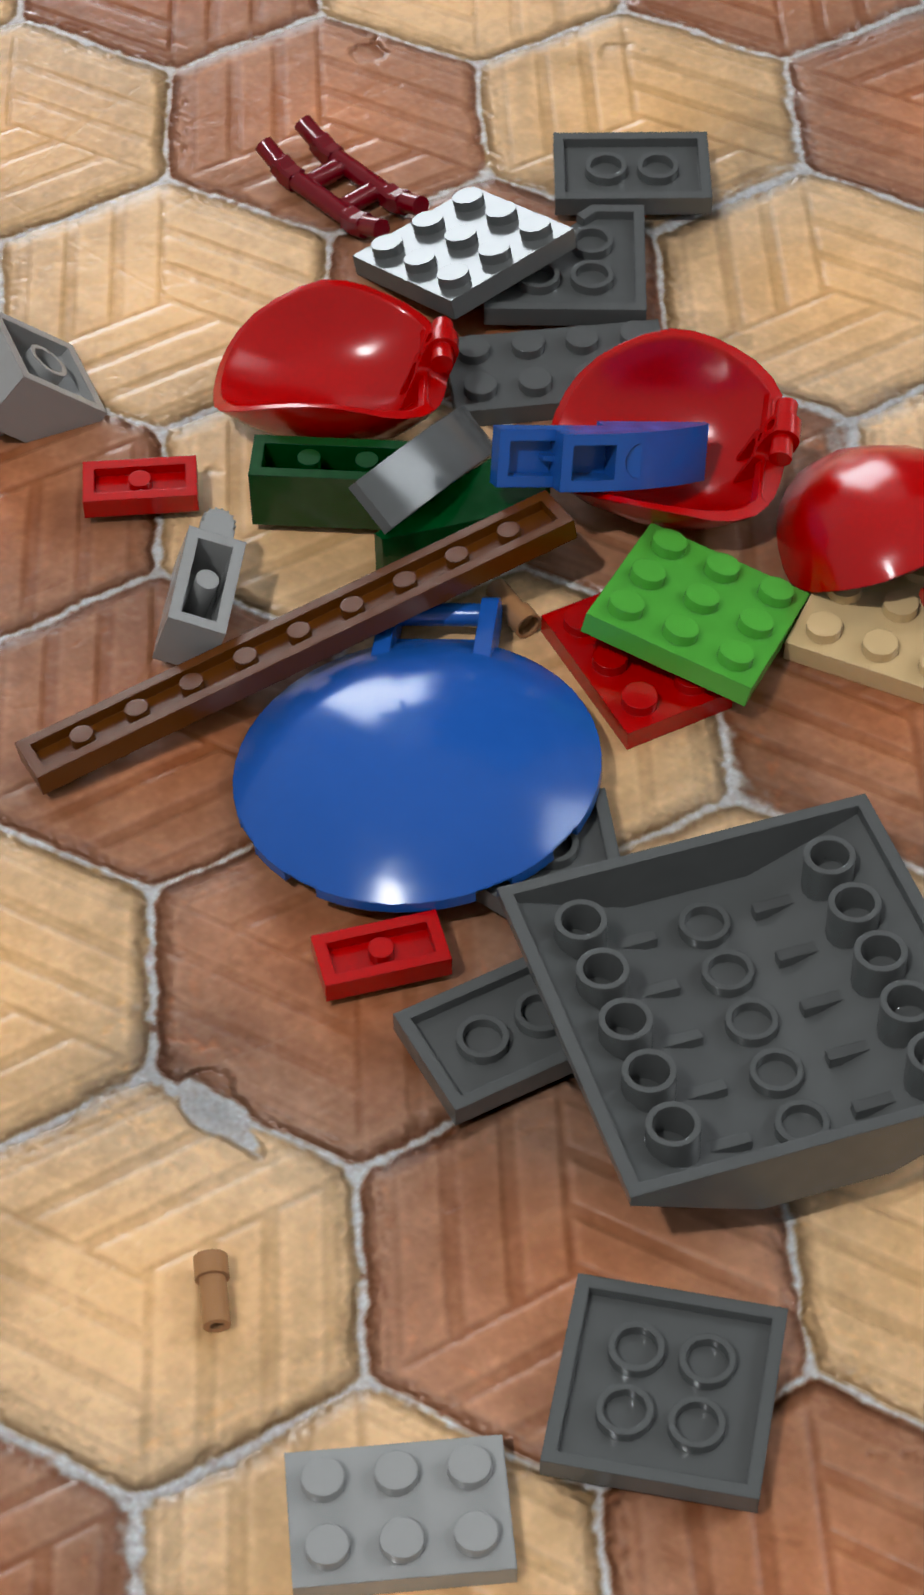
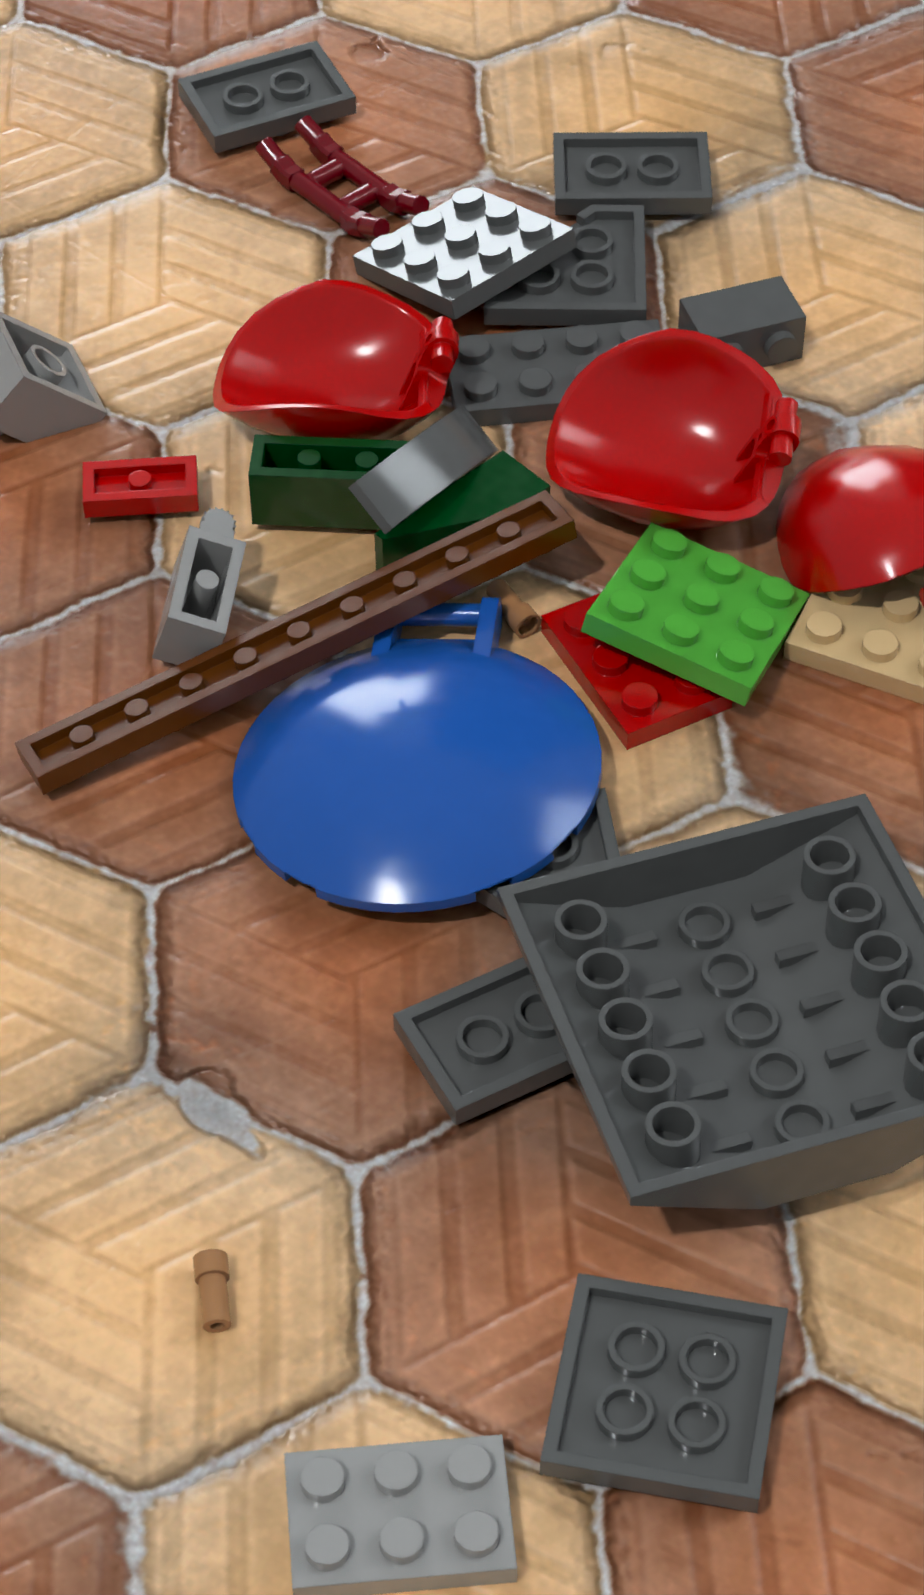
(266, 96): none -> dark grey plate
(381, 955): red plate -> none
(599, 455): blue slope -> none
(752, 317): none -> dark grey brick

